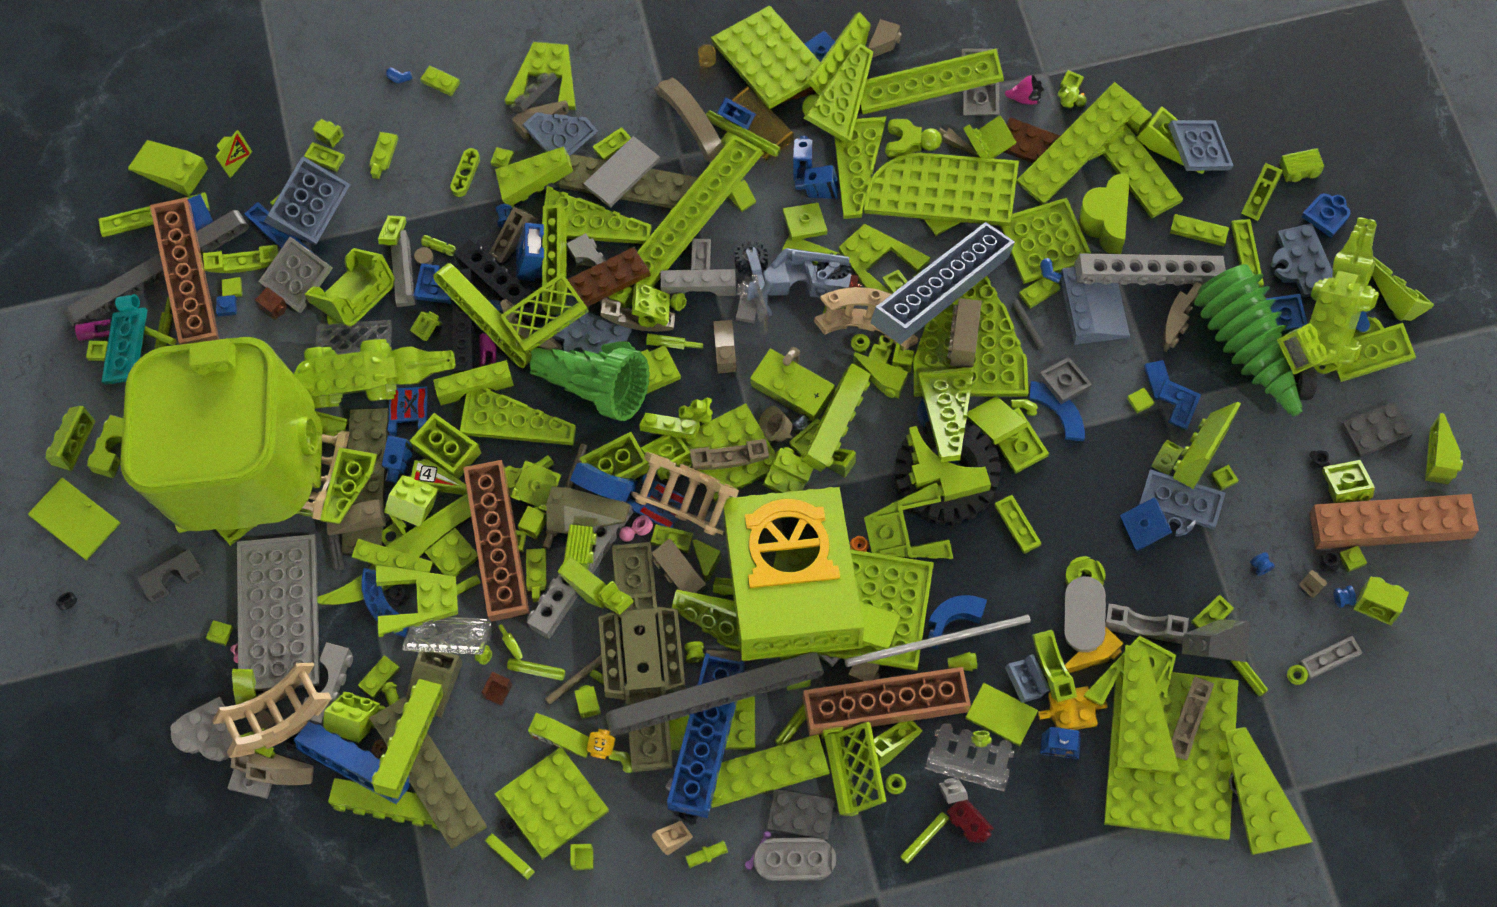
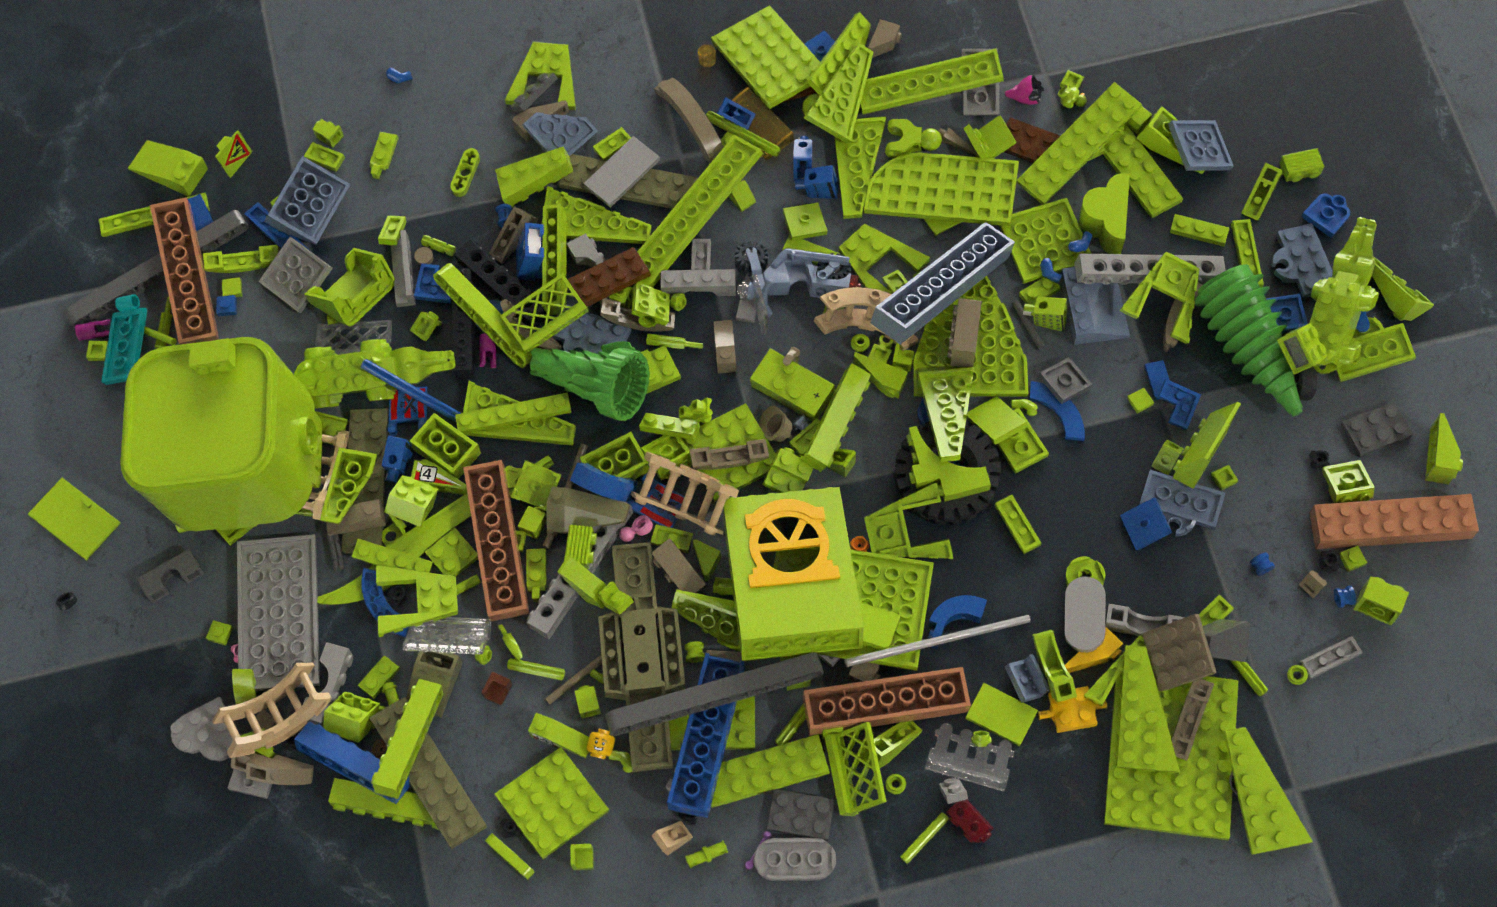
(70, 438): lime slope -> none
(102, 460): lime arch -> none
(271, 303): copper brick -> none
(409, 389): none -> blue axle
(440, 80): lime plate -> none
(492, 376): lime arch -> none
(502, 157): lime plate -> none
(513, 413): none -> lime plate
(966, 660): lime cone -> none
(1048, 312): none -> lime torso
(1061, 742): blue torso -> none
(1081, 245): none -> blue arm
(1174, 279): none -> lime wing
(1179, 652): none -> dark tan plate

